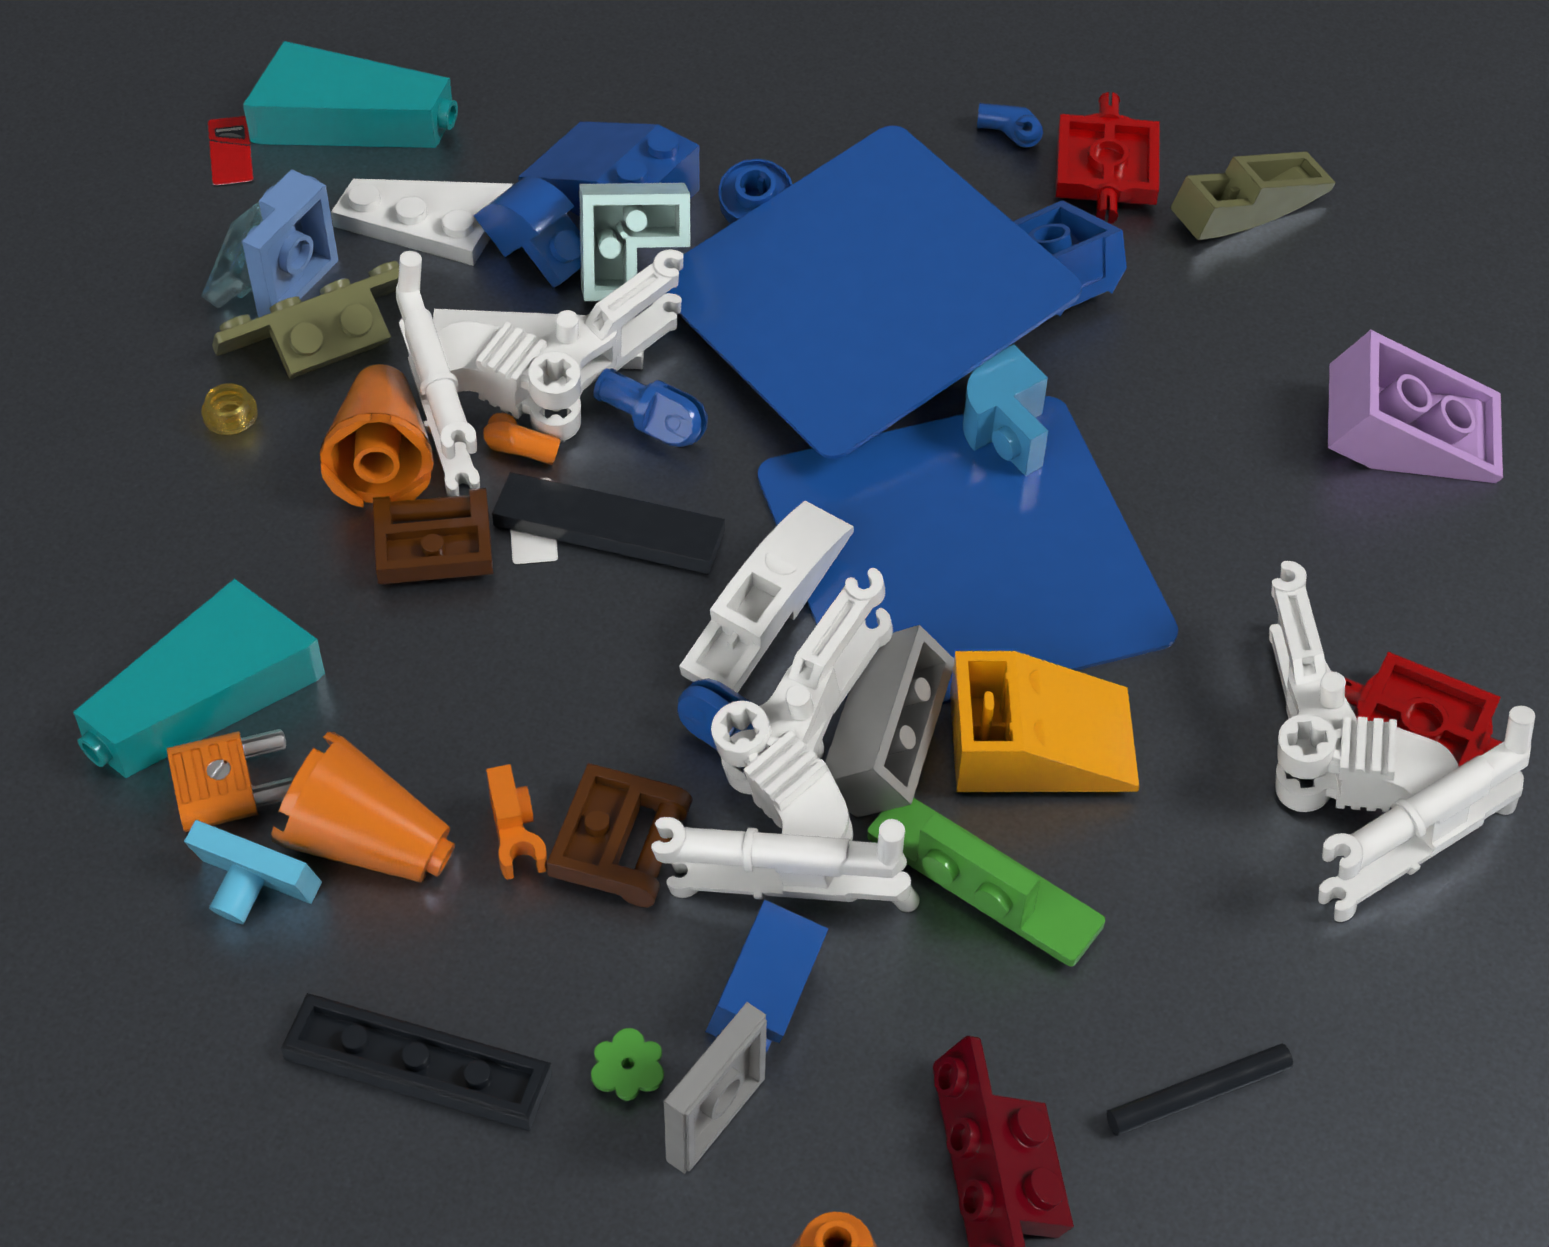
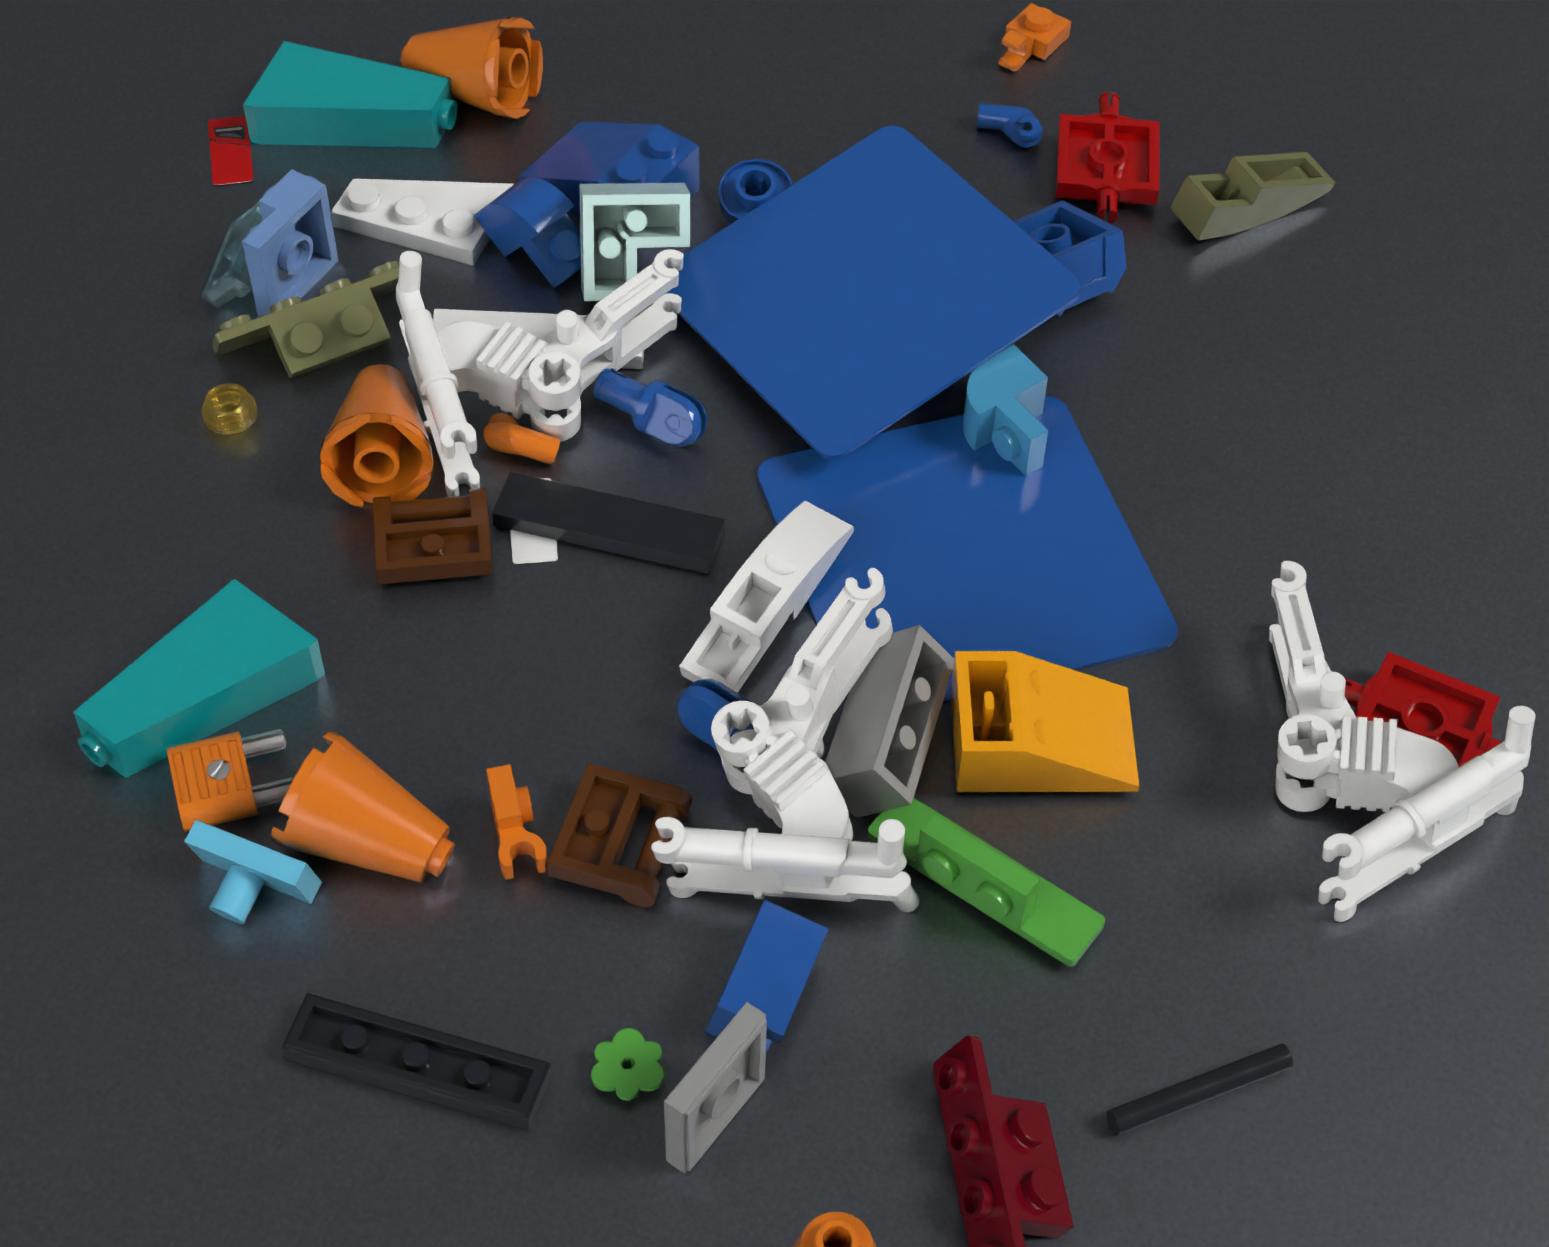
(487, 63): none -> orange cone
(1035, 33): none -> orange plate
(1412, 414): lavender slope -> none

